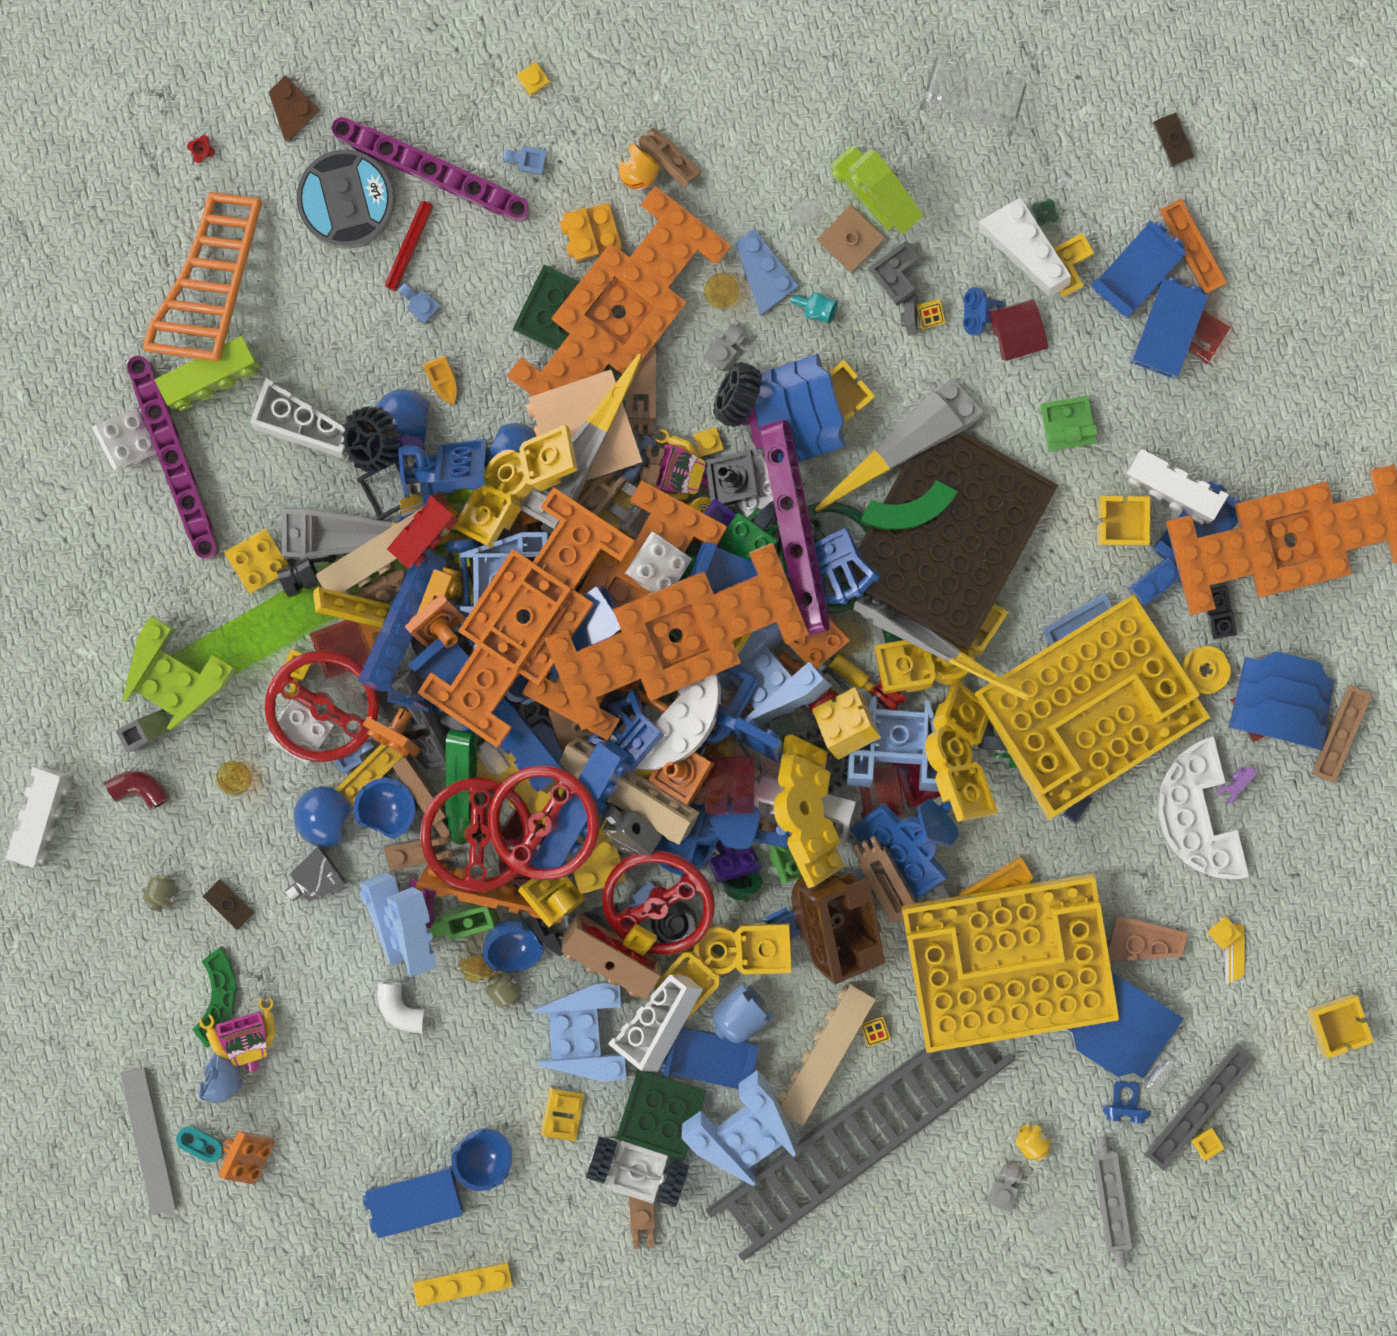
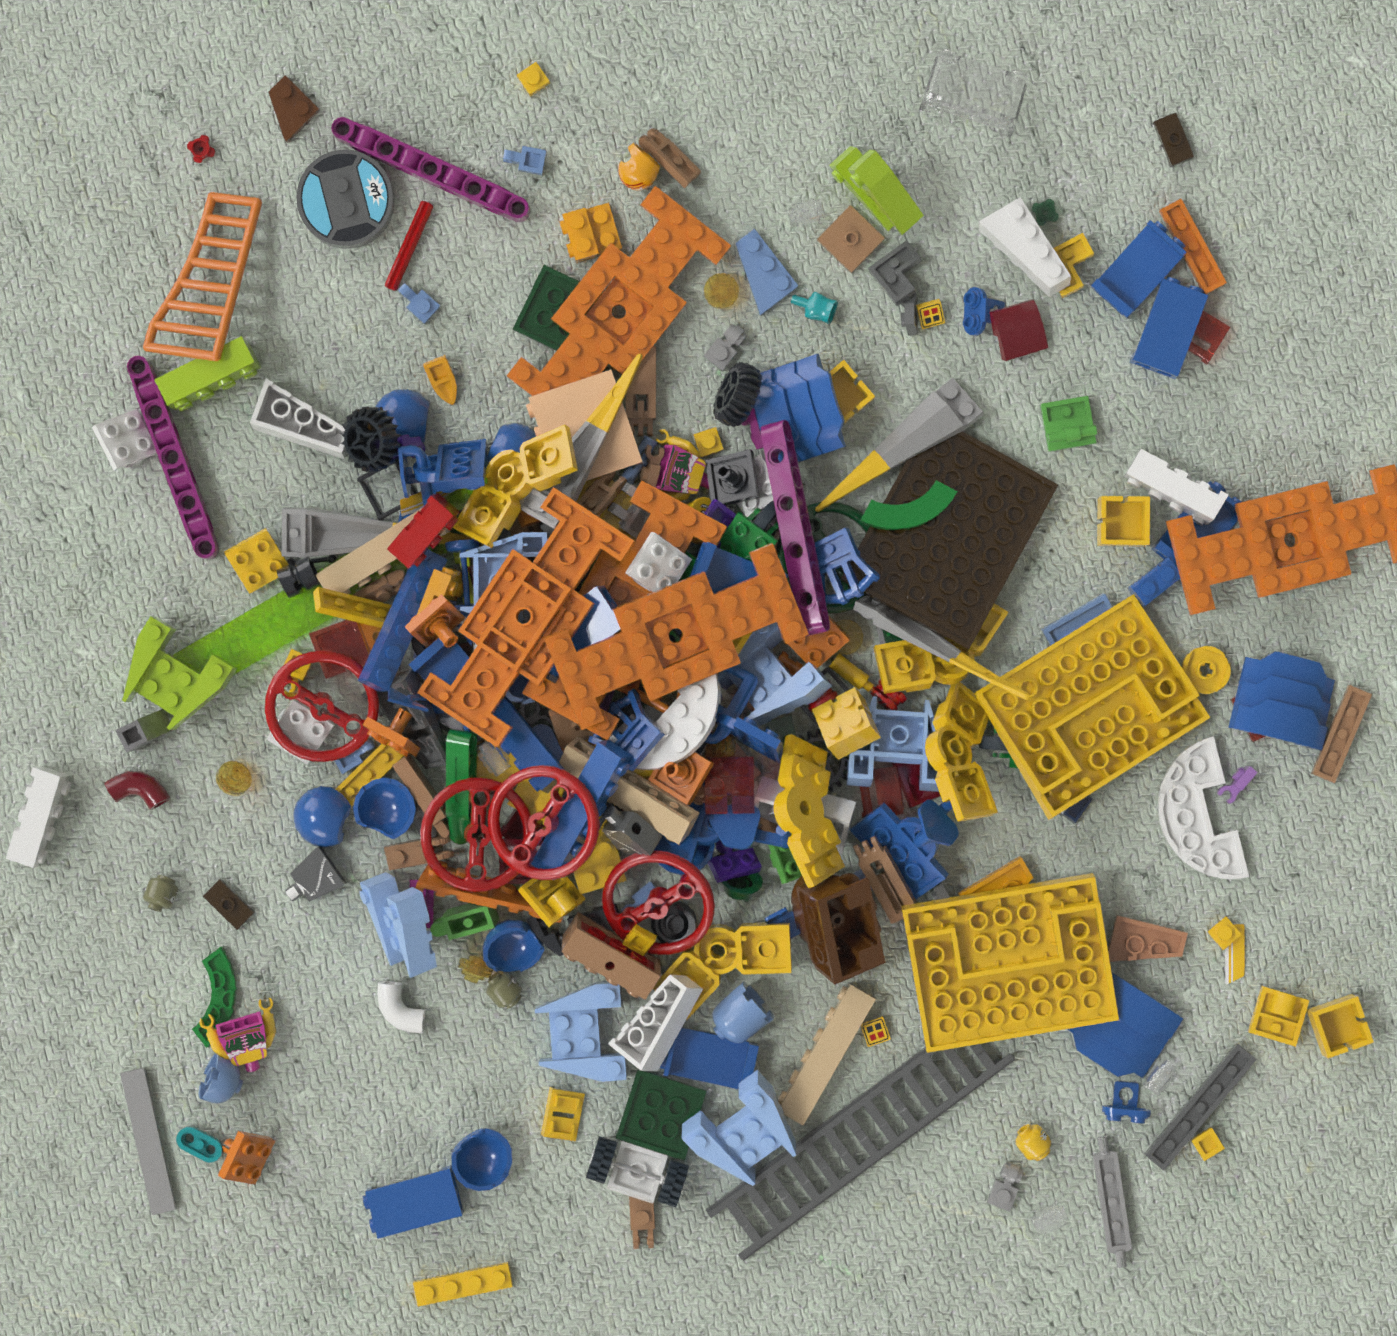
(1221, 619): black slope -> none
(1278, 1016): none -> yellow plate

